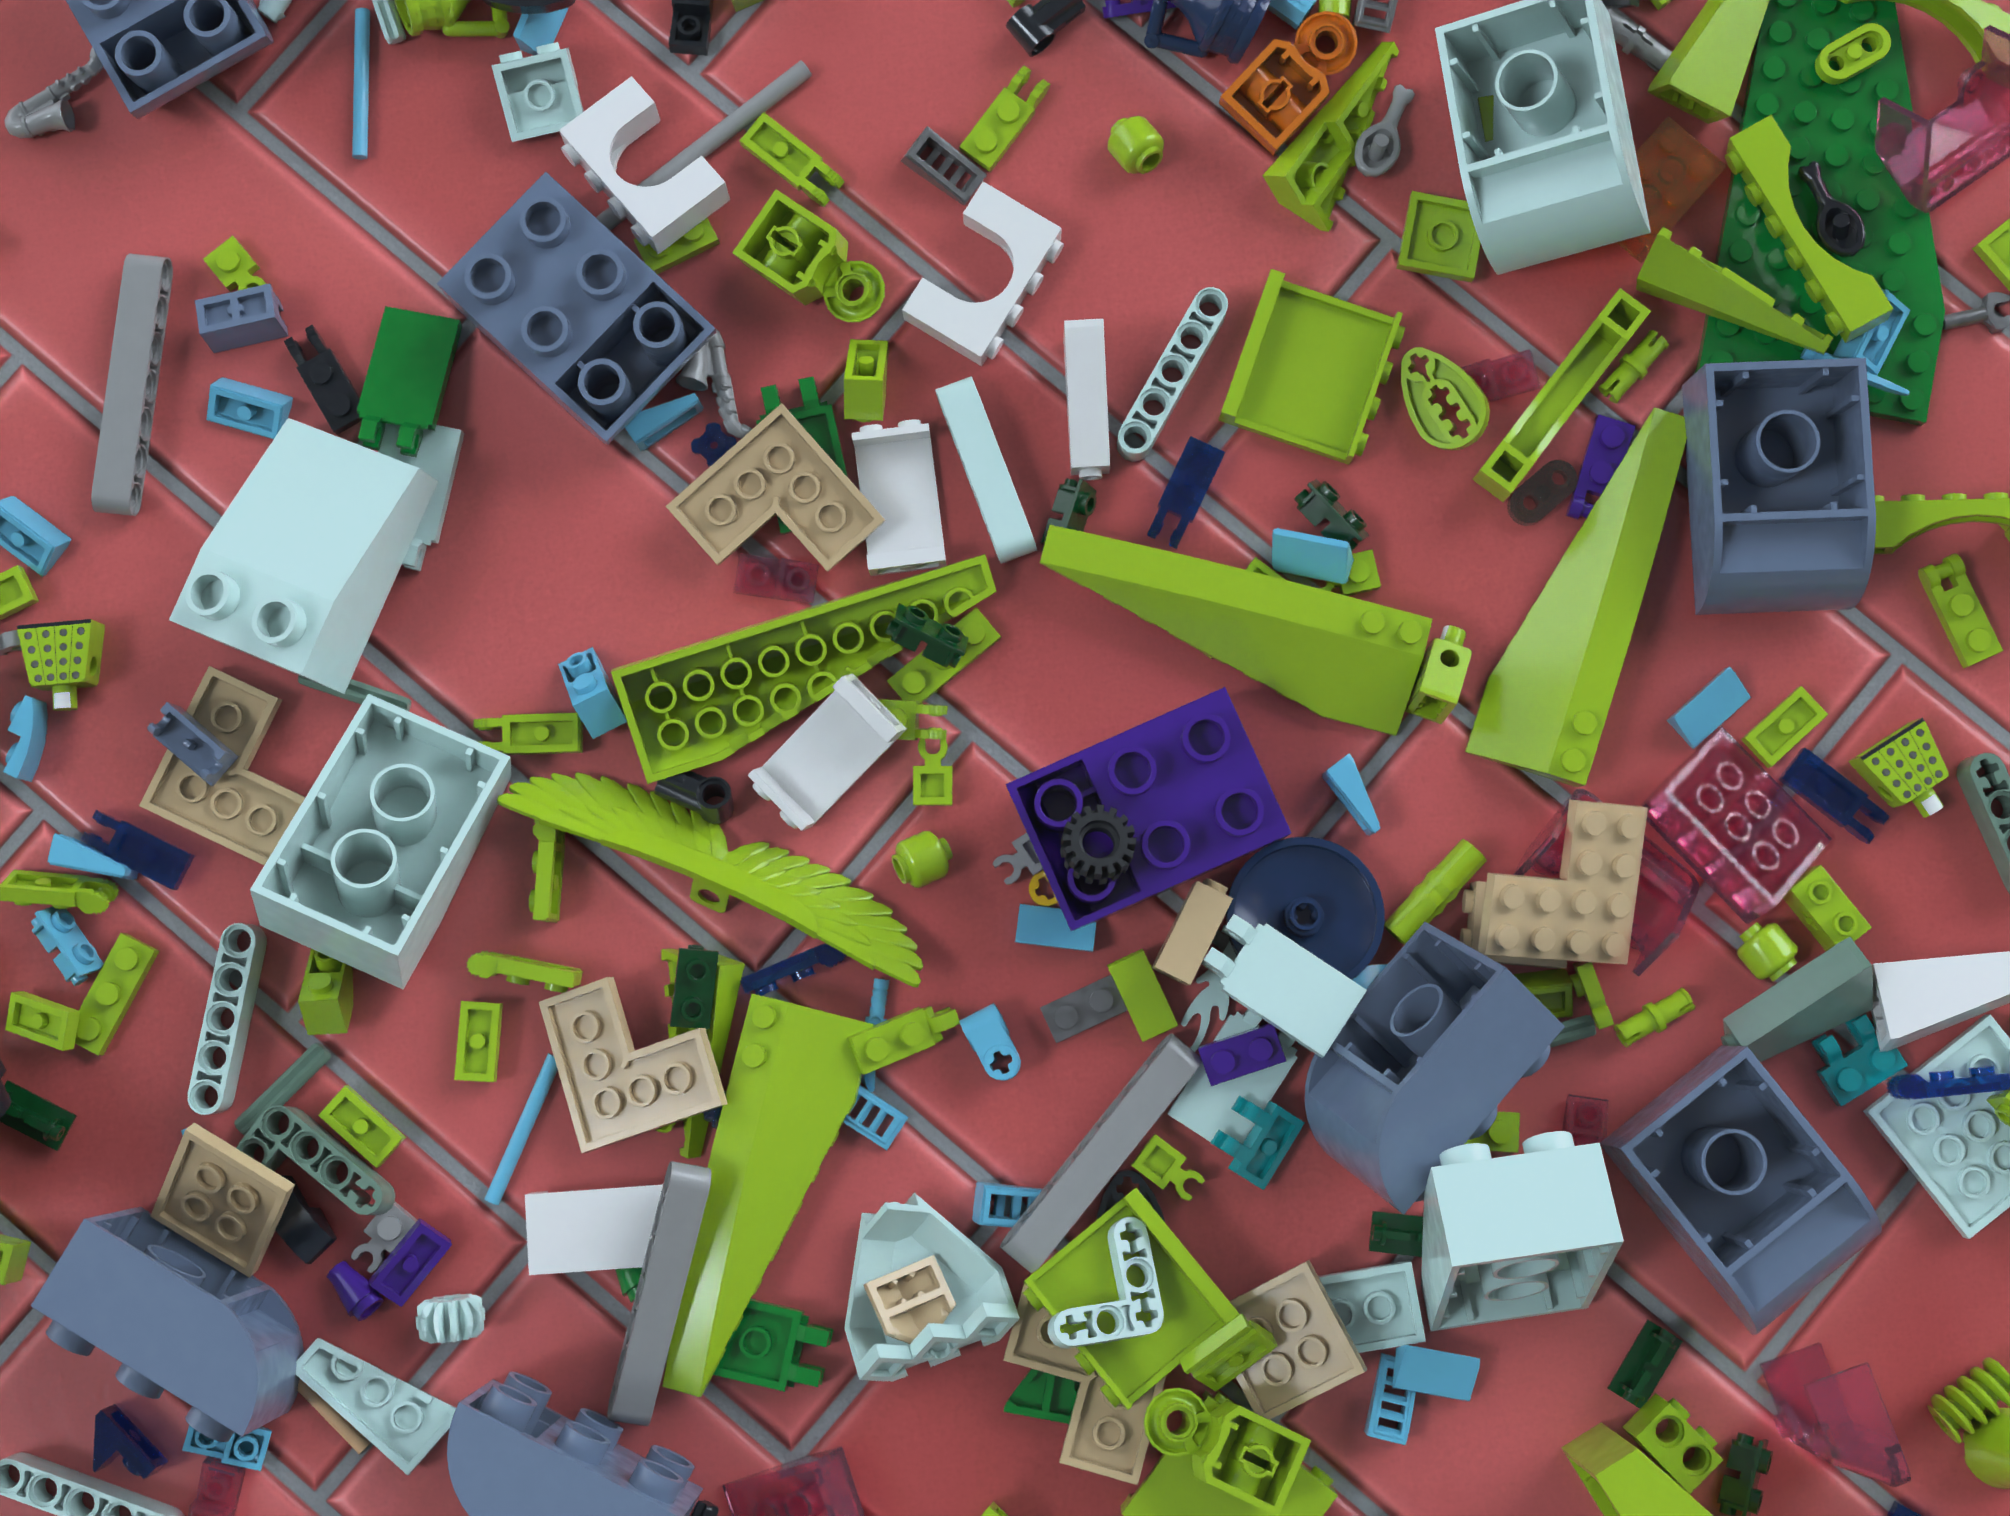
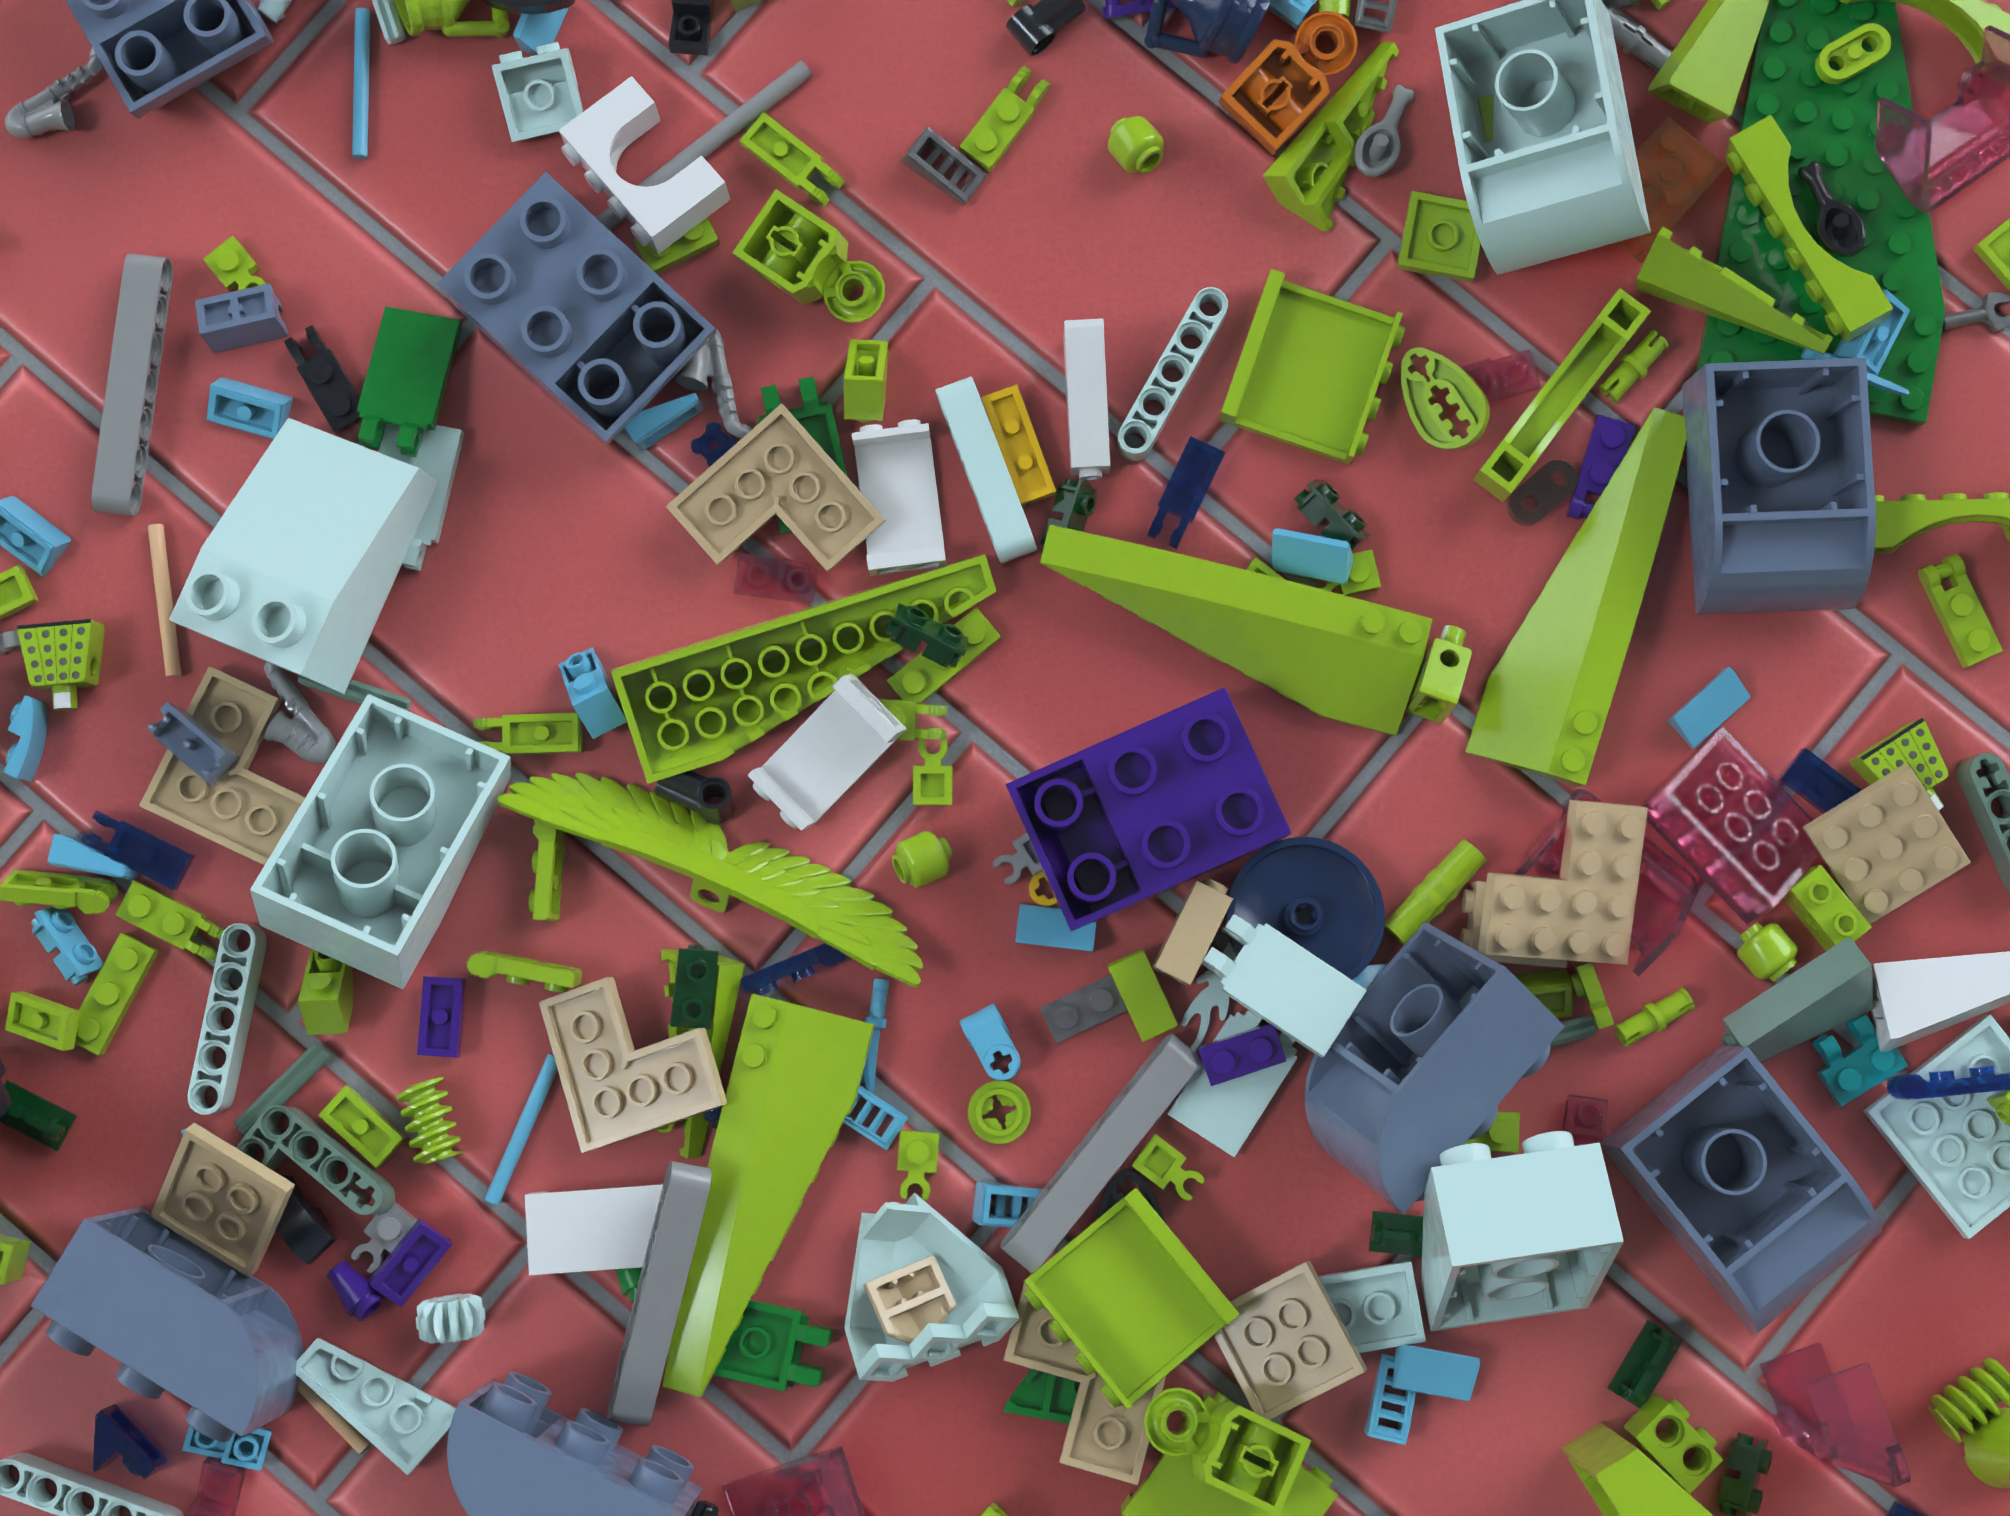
(164, 600): none -> light nougat bar
(167, 919): none -> lime hinge
(302, 733): none -> light grey piece
(429, 1121): none -> lime piece
(441, 1017): none -> dark purple plate
(478, 1041): lime plate -> none
(900, 1037): lime hinge -> none
(917, 1155): none -> lime plate
(977, 327): white arch -> none
(991, 1129): none -> lime gear
(1019, 445): none -> yellow plate
(1104, 822): black tyre -> none
(1125, 1309): light aqua beam -> none
(1228, 1352): lime plate -> none
(1266, 1143): teal plate -> none
(1349, 788): medium azure slope -> none
(1784, 726): lime plate -> none
(1886, 844): none -> tan plate

